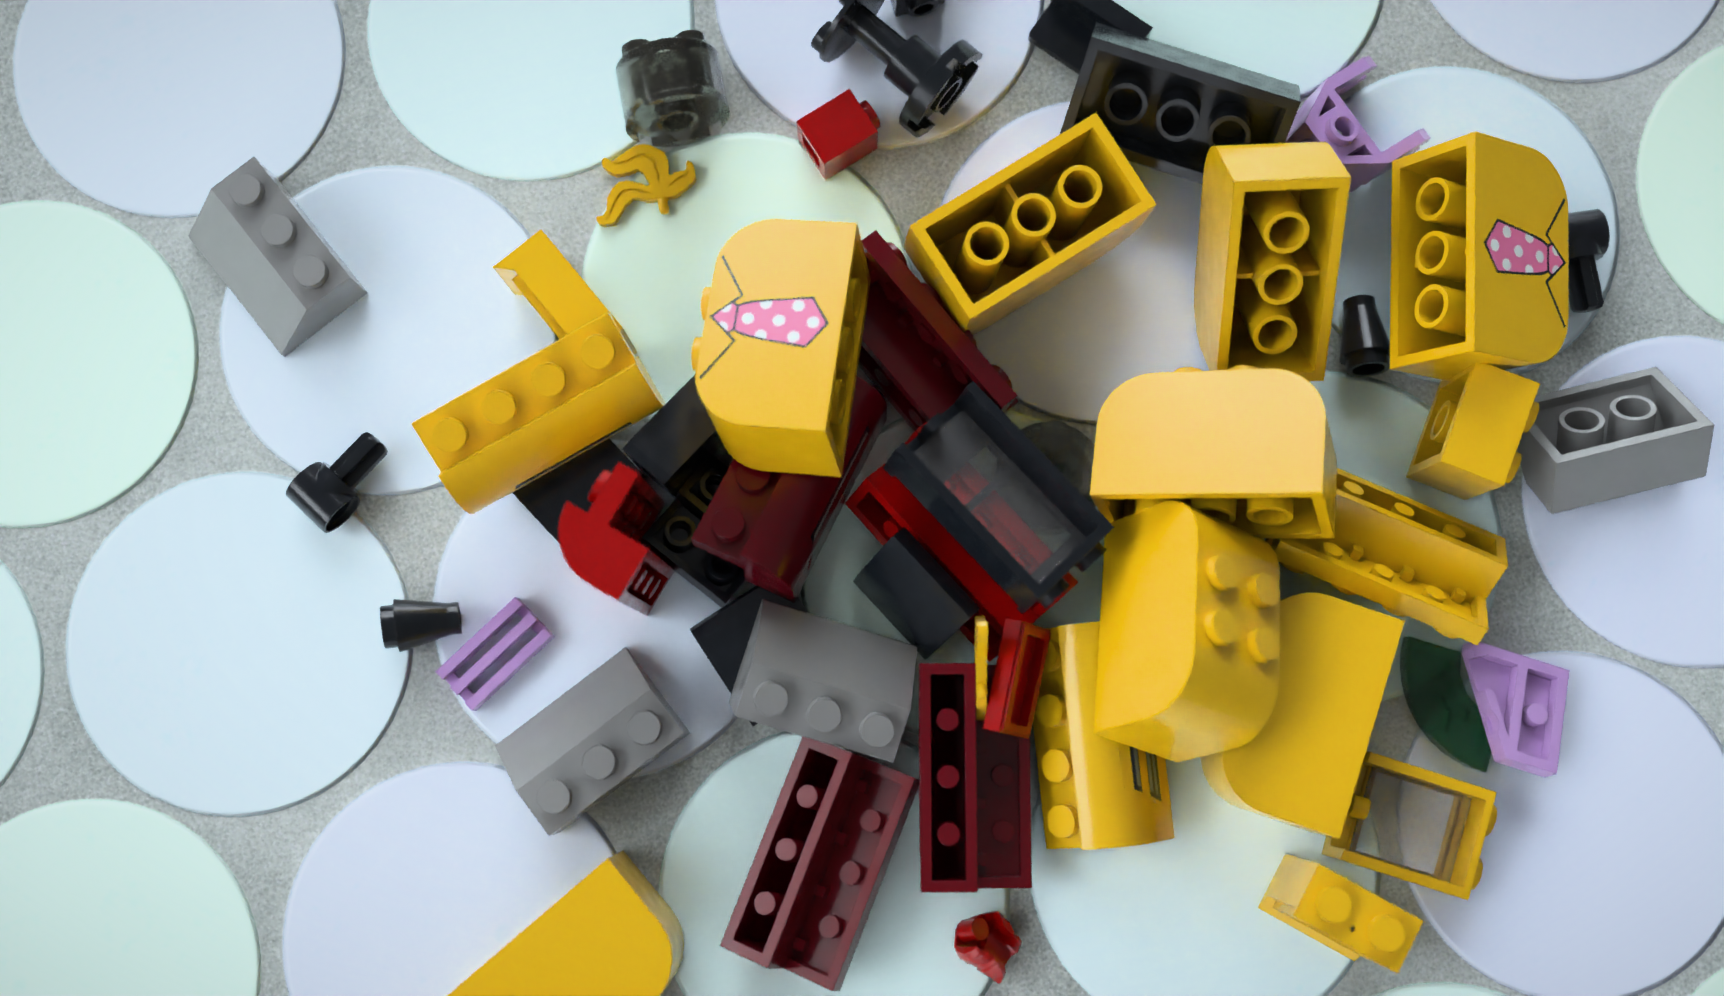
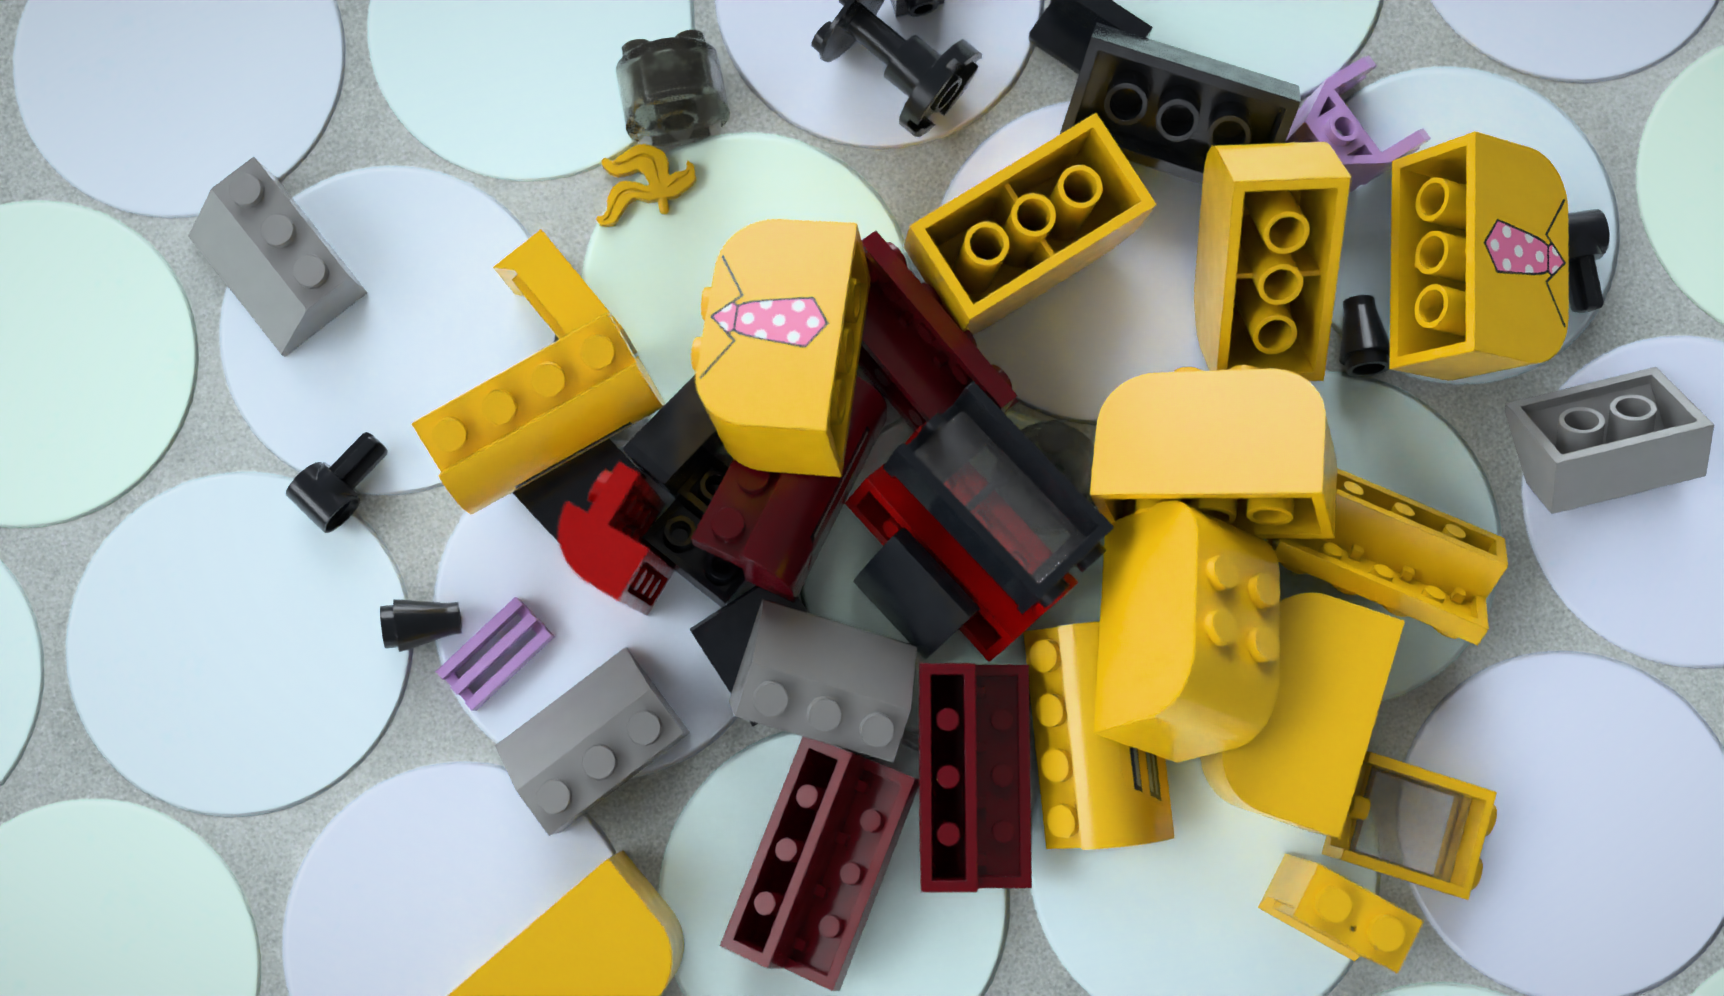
(839, 133): red brick -> none
(980, 659): yellow piece -> none
(987, 943): red arm -> none
(1017, 678): red tile -> none
(1441, 703): clear green tile -> none
(1475, 431): yellow brick -> none
(1519, 706): lavender wing -> none

